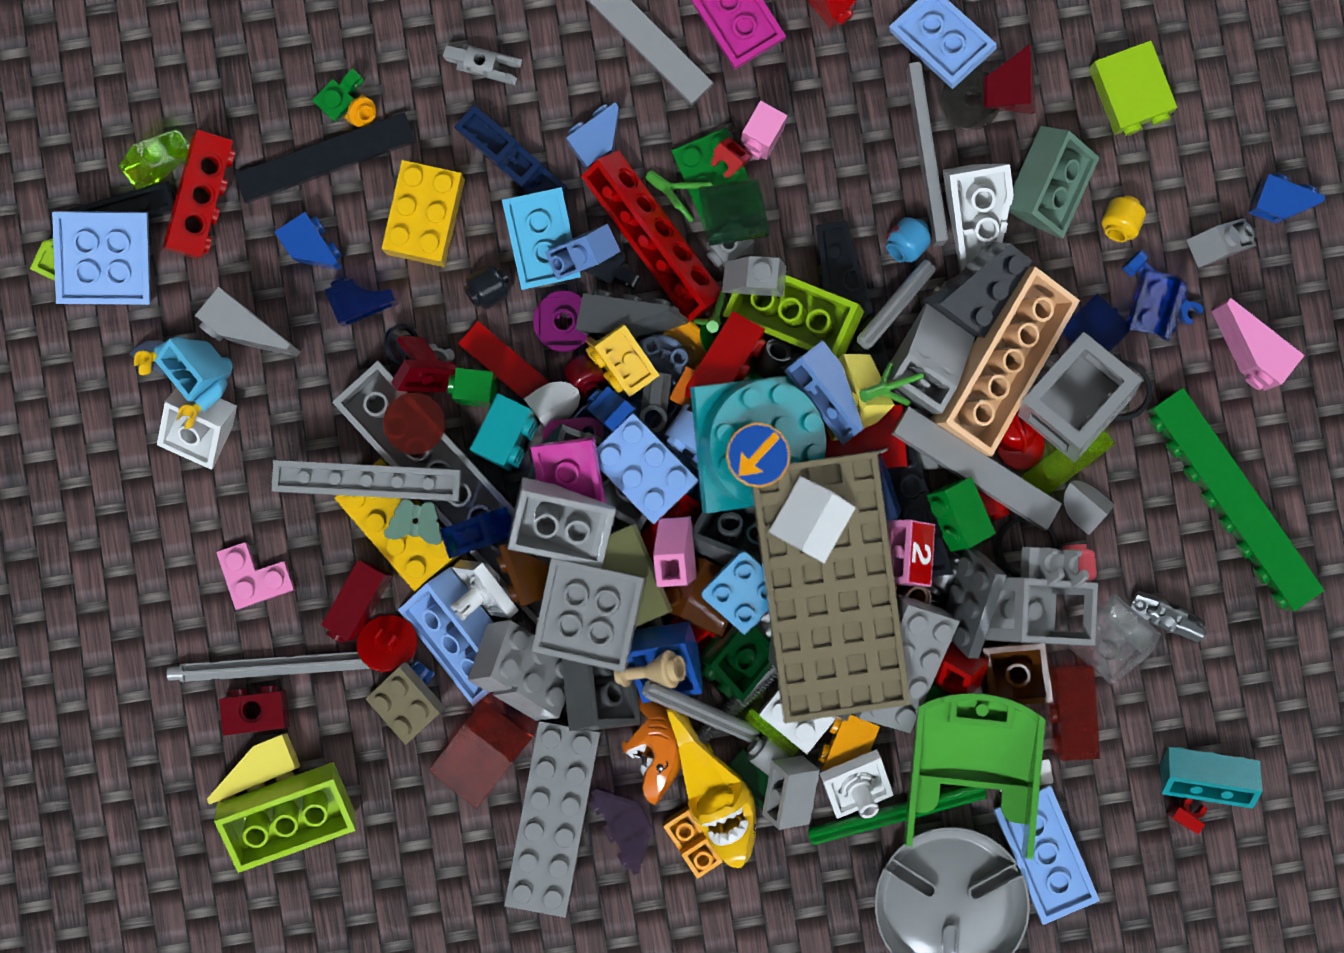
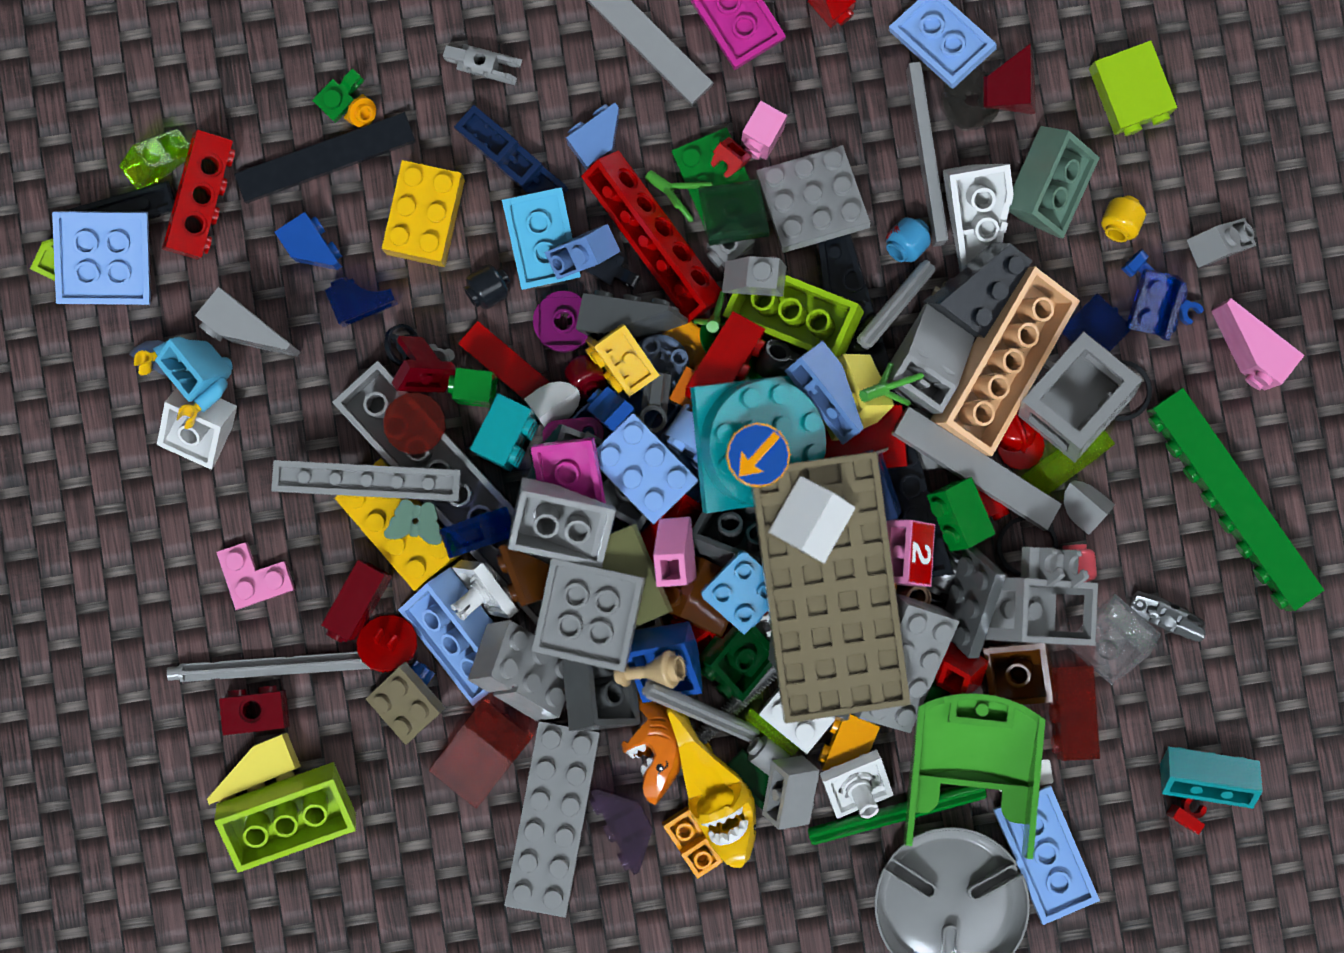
(813, 199): none -> light grey plate
(1280, 199): blue slope -> none

